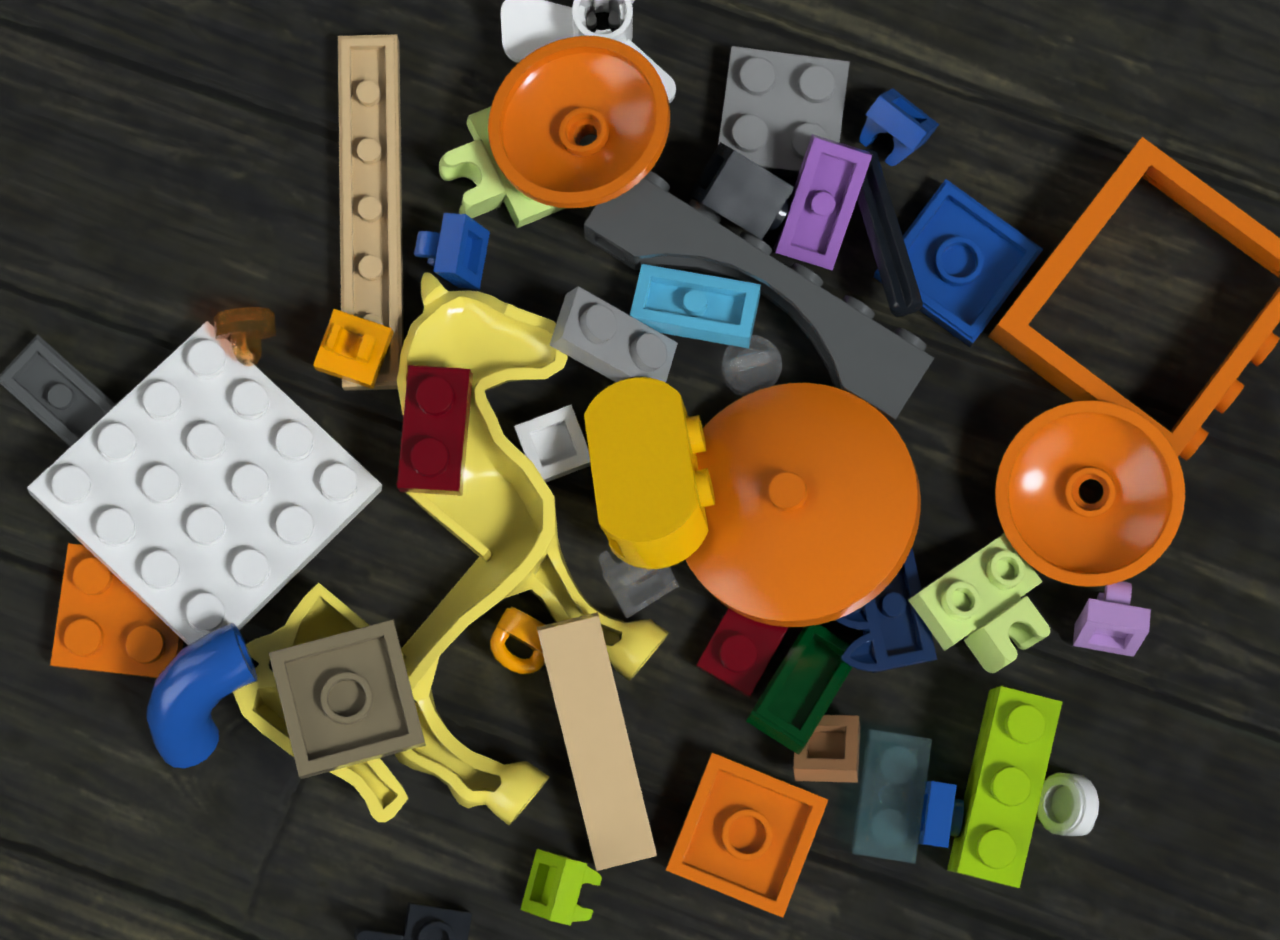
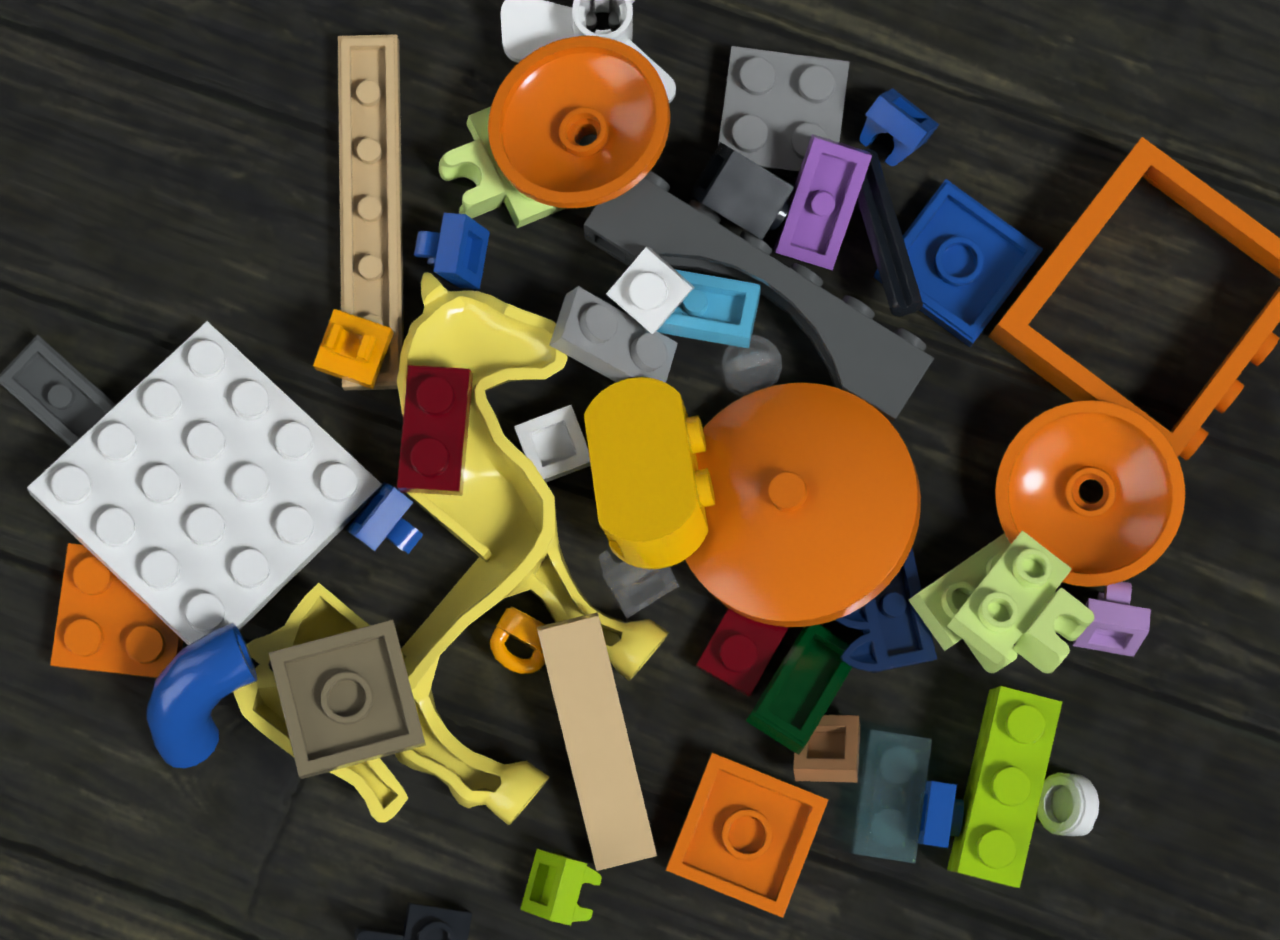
(245, 330): clear orange tile -> none
(383, 519): none -> tile
(650, 290): none -> white plate
(1022, 608): none -> yellowish green plate

